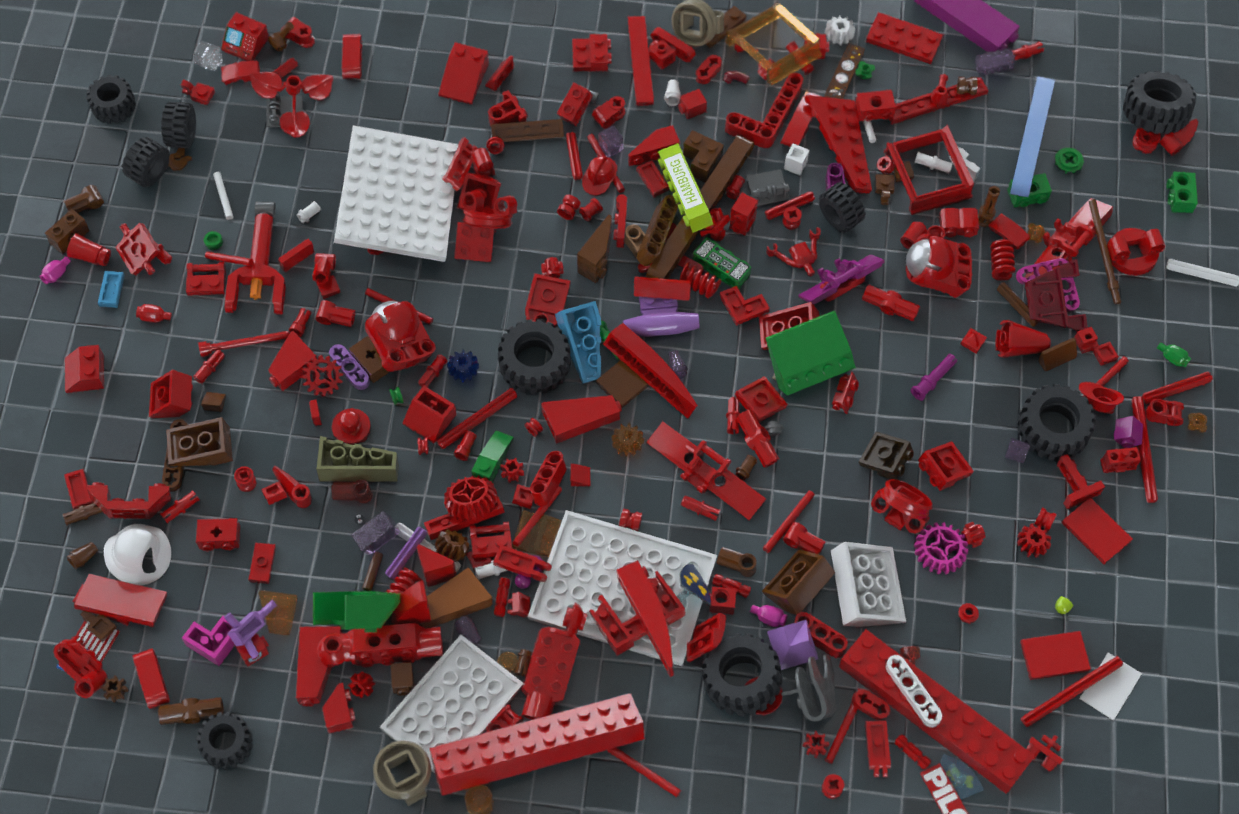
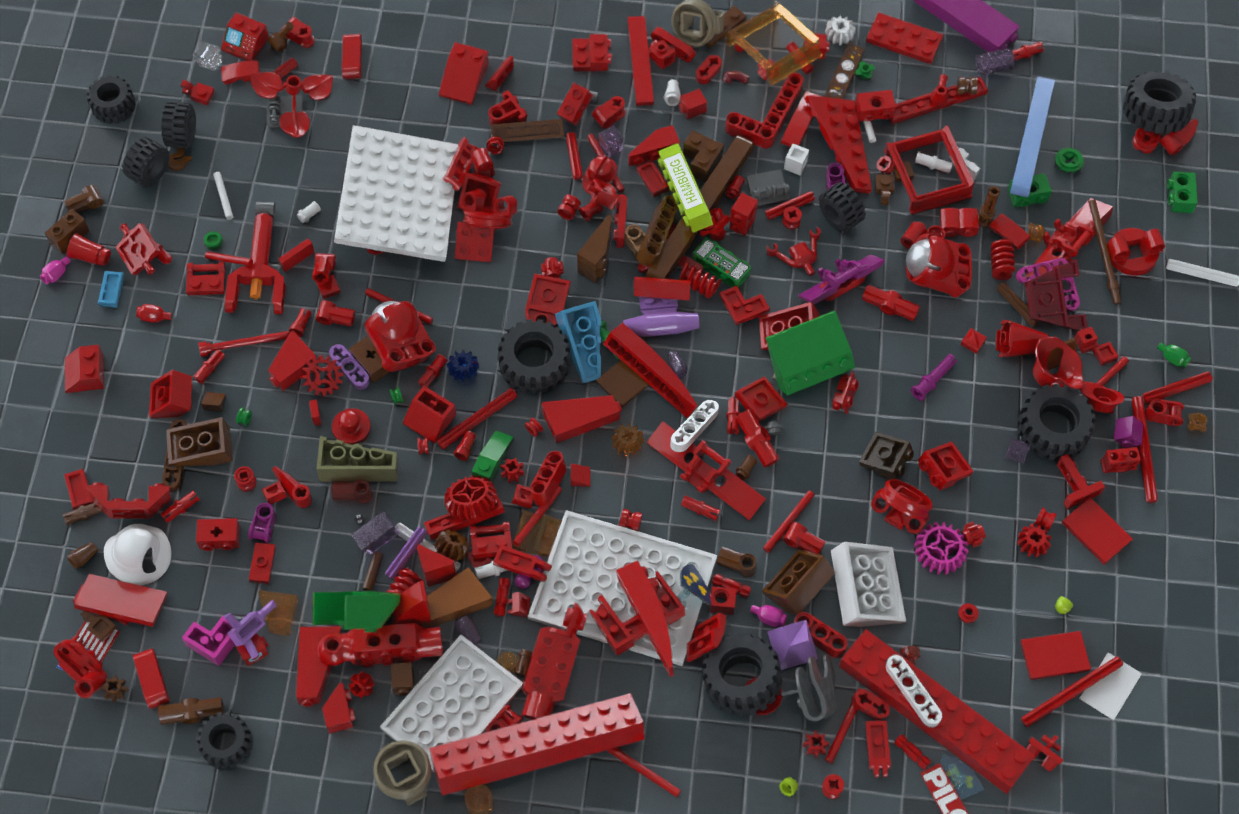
(244, 416): none -> green bush
(262, 527): none -> magenta piece
(603, 193): none -> red piece
(697, 427): none -> white beam
(784, 786): none -> lime hinge
(1070, 366): none -> red piece

